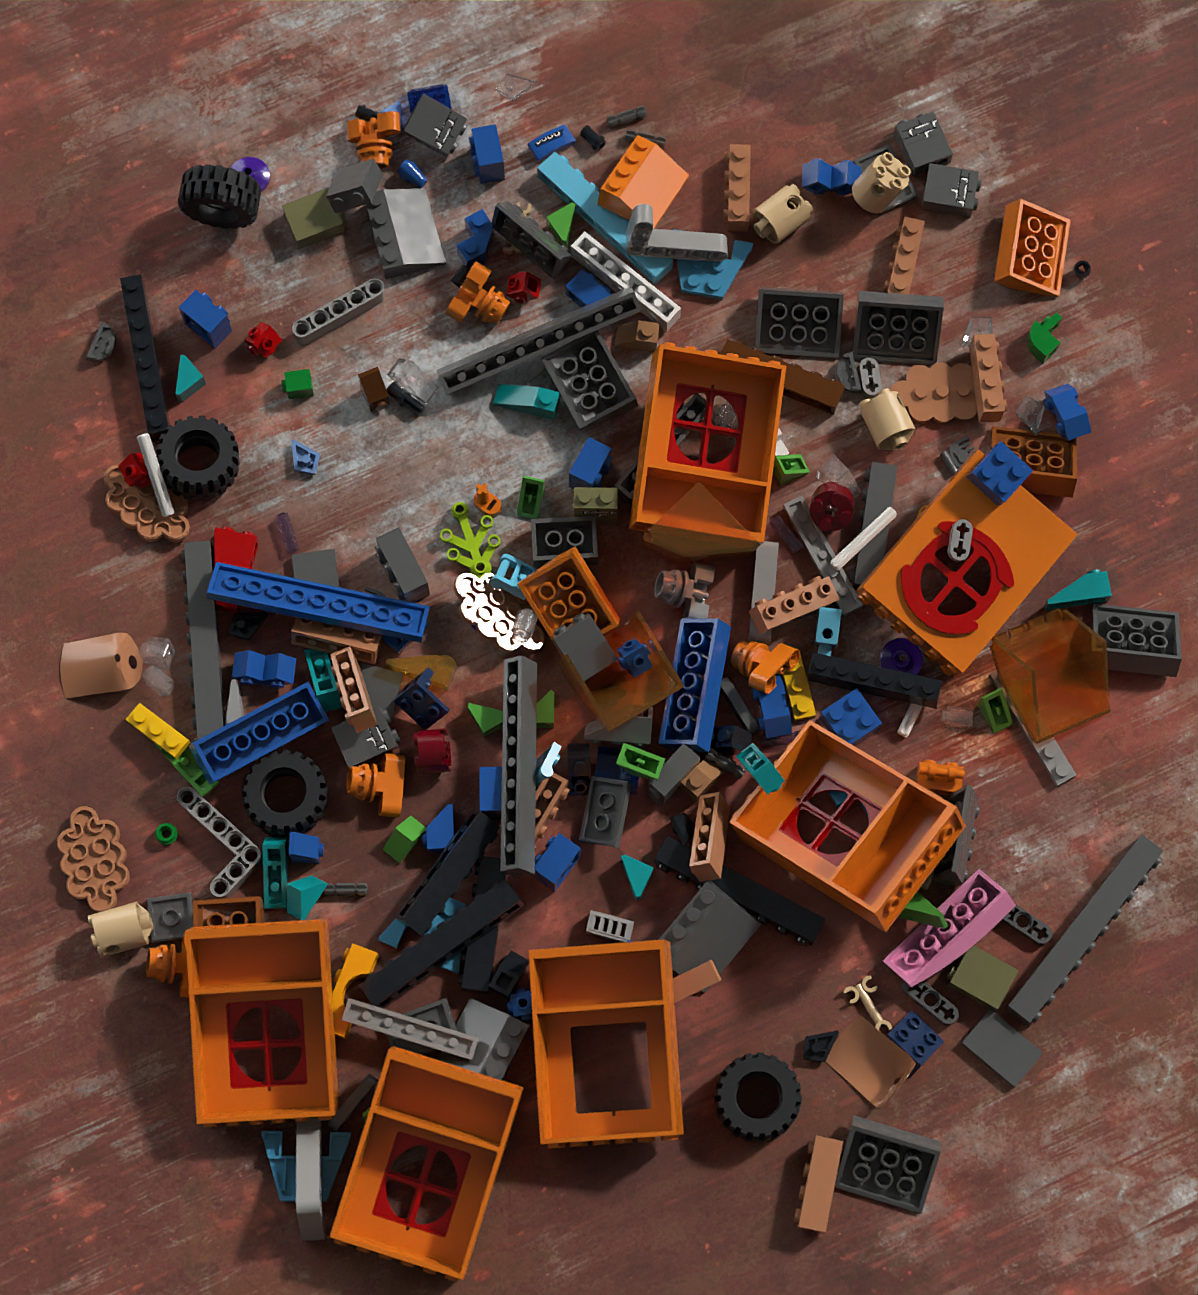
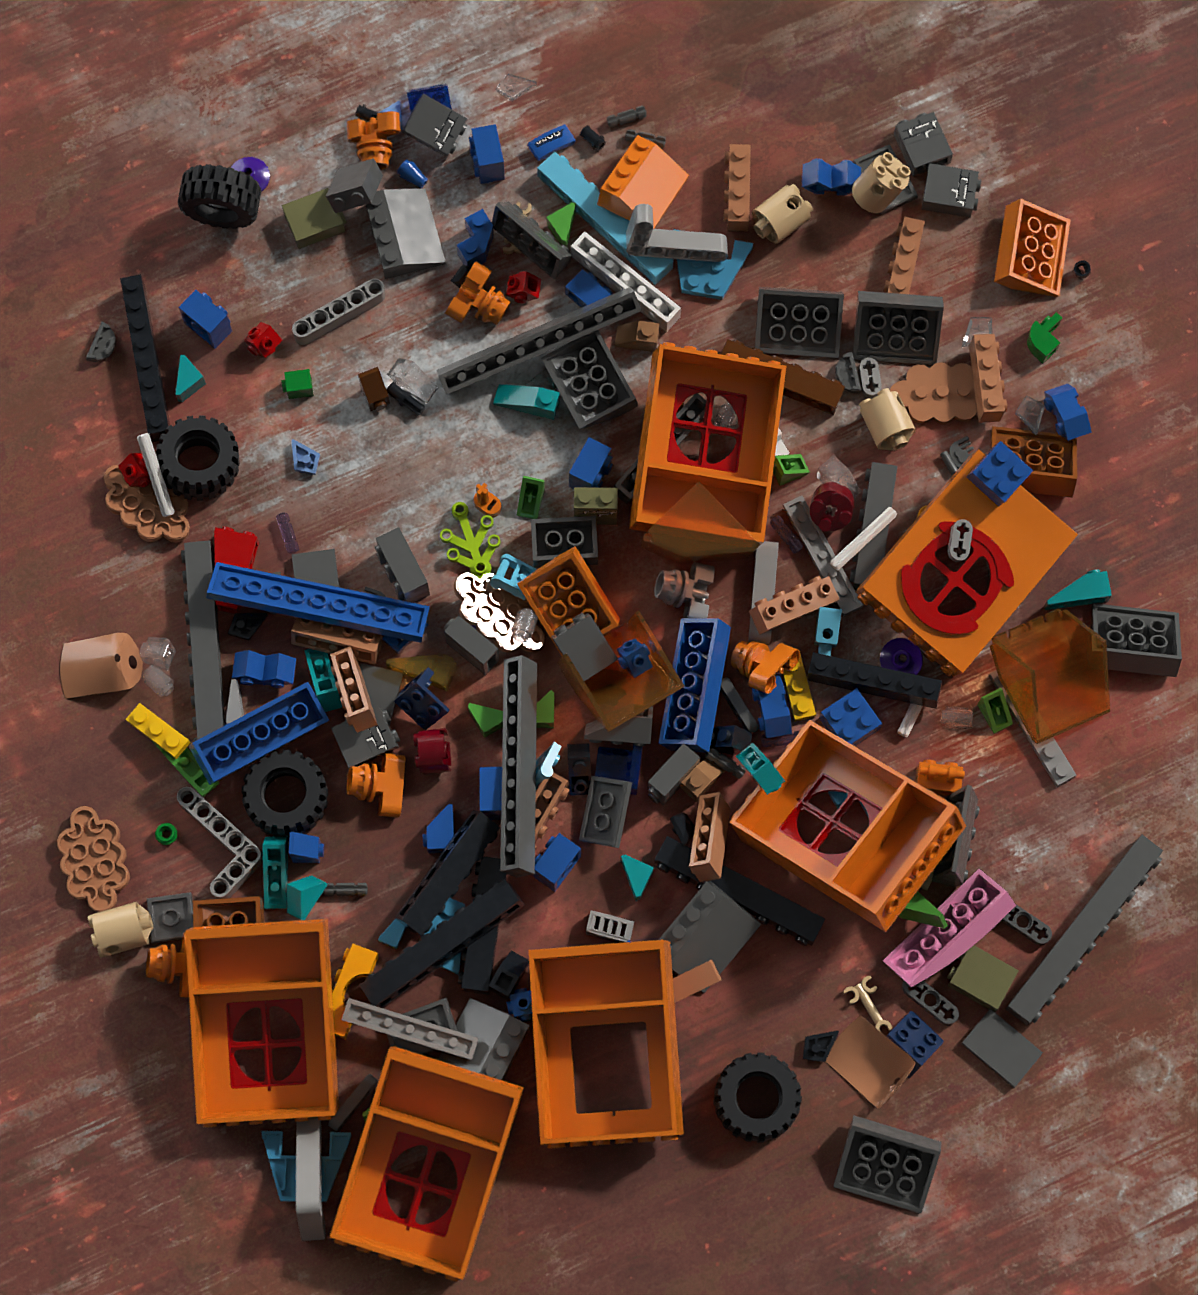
(404, 839): bright green slope -> none
(471, 645): none -> dark grey brick
(639, 762): bright green slope -> none
(819, 1184): nougat brick -> none

